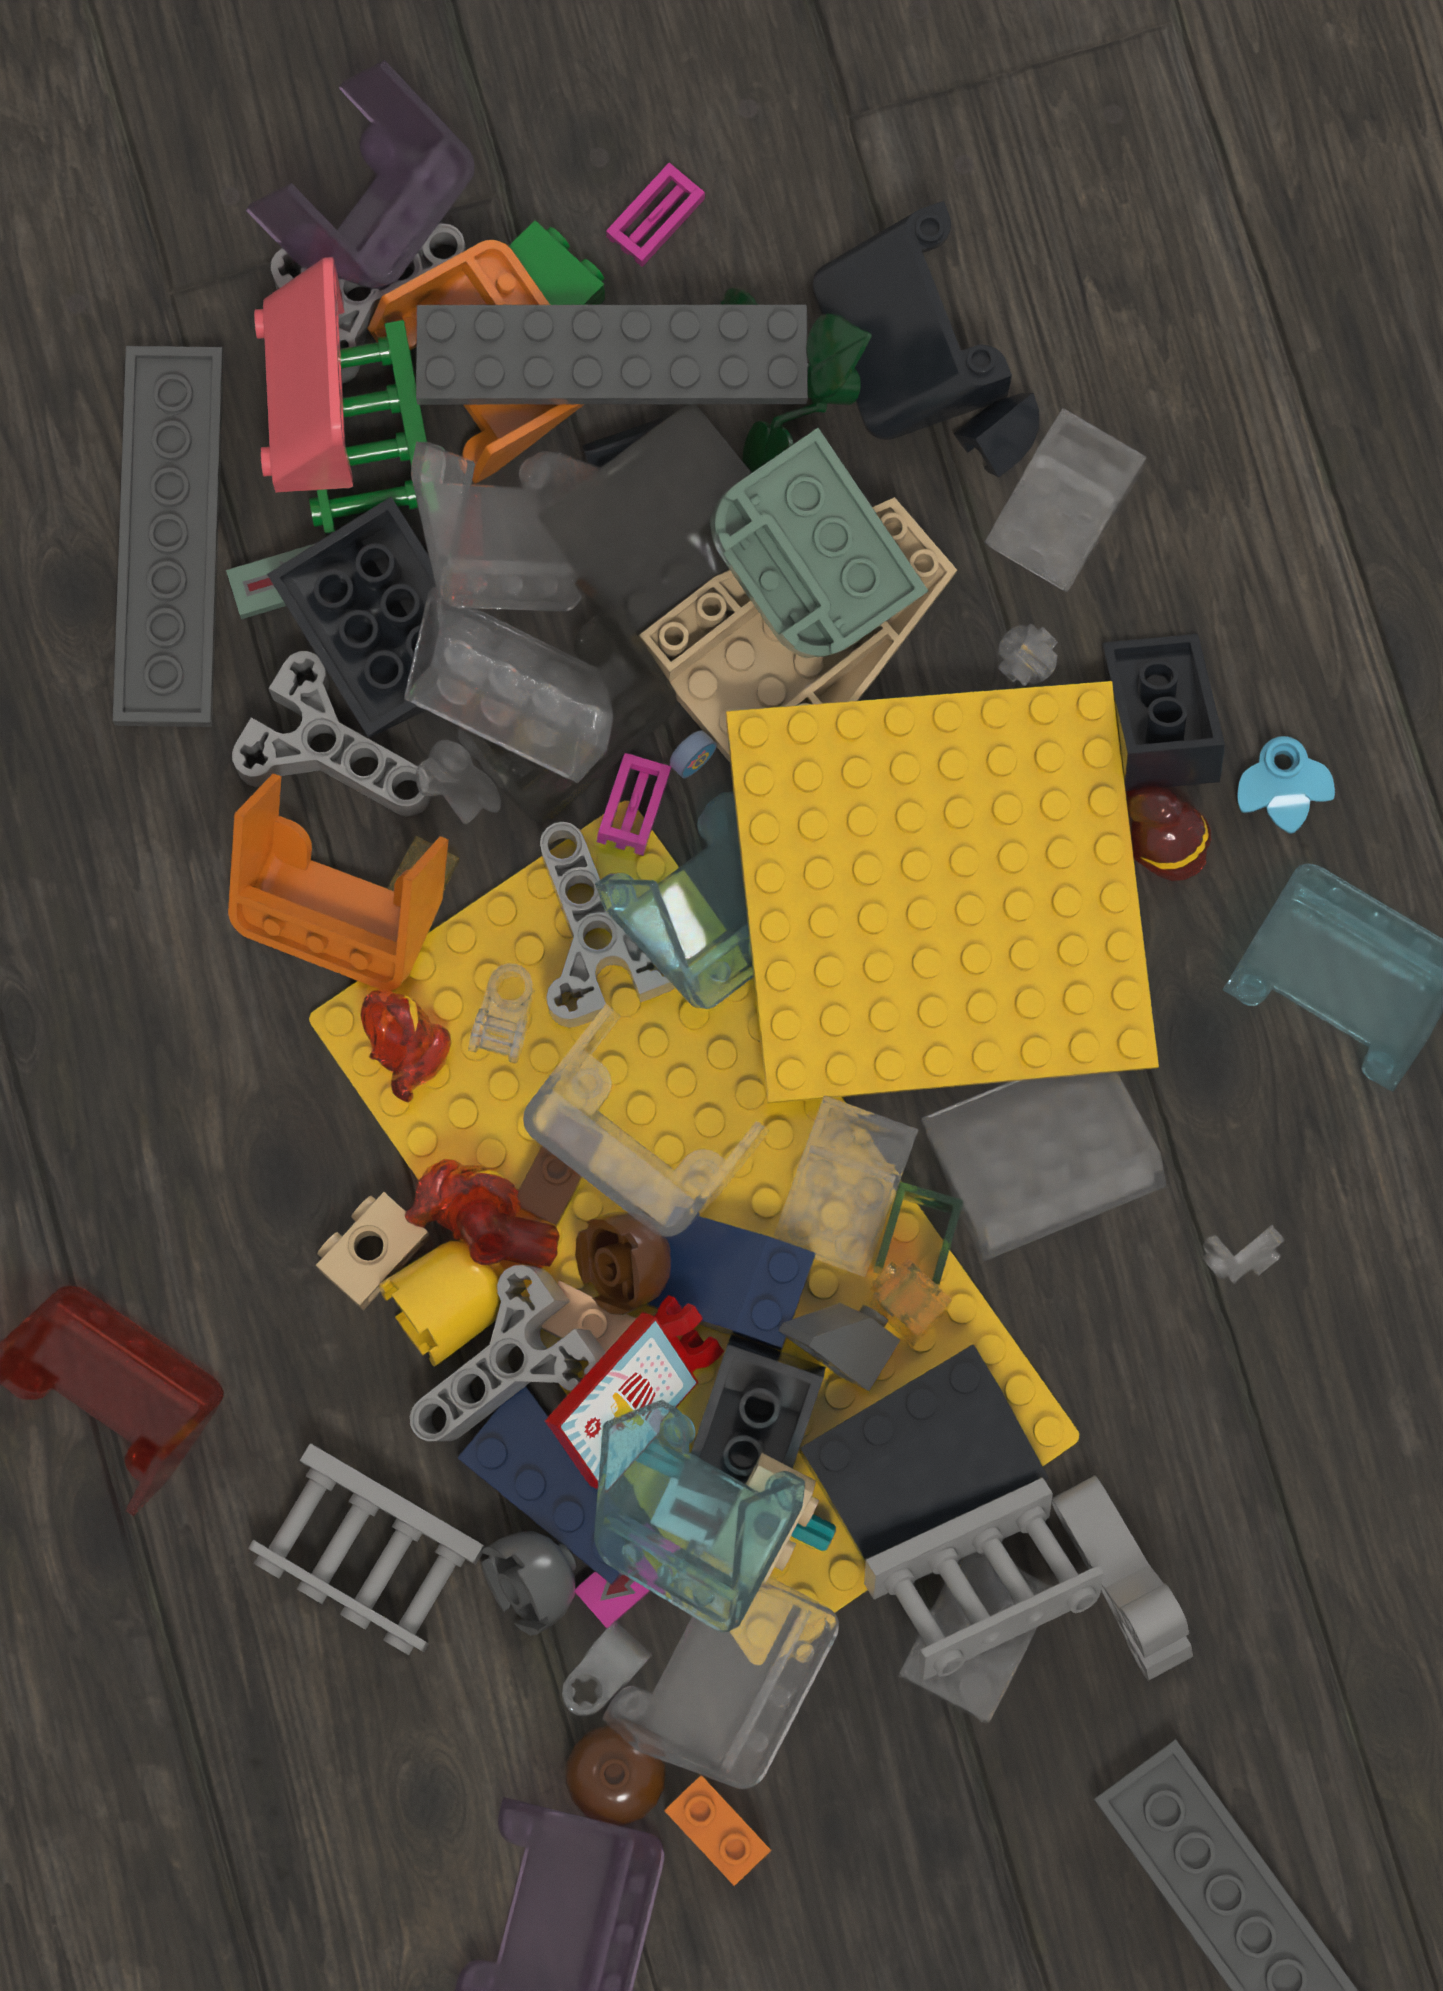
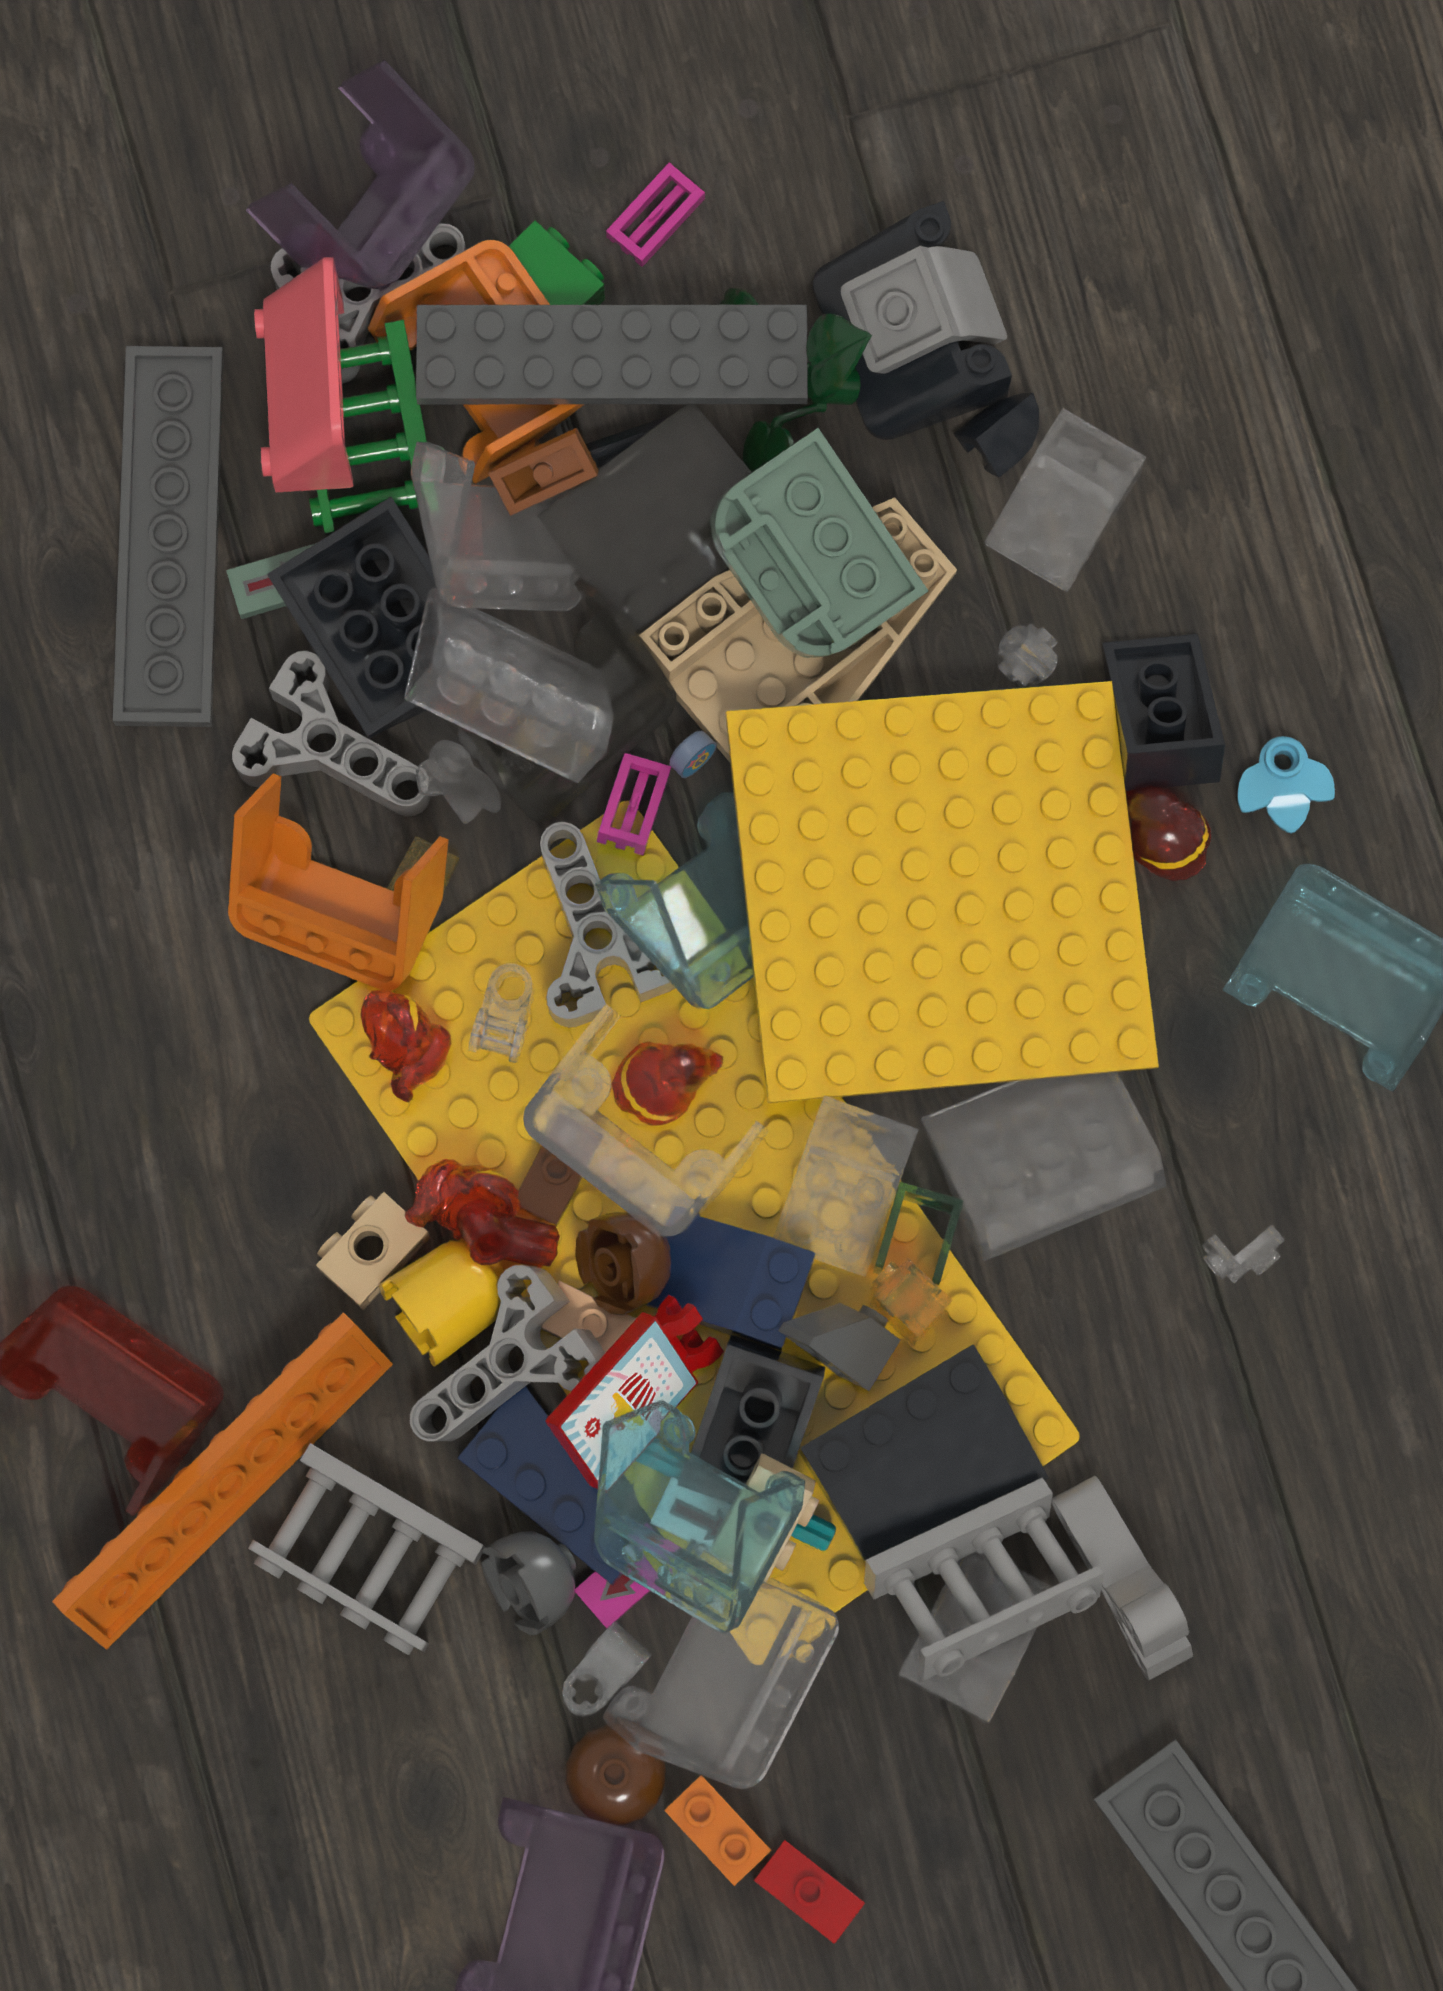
(222, 1482): none -> orange plate
(542, 470): none -> dark orange slope
(662, 1080): none -> clear red hair
(809, 1891): none -> red plate
(922, 305): none -> light grey piece

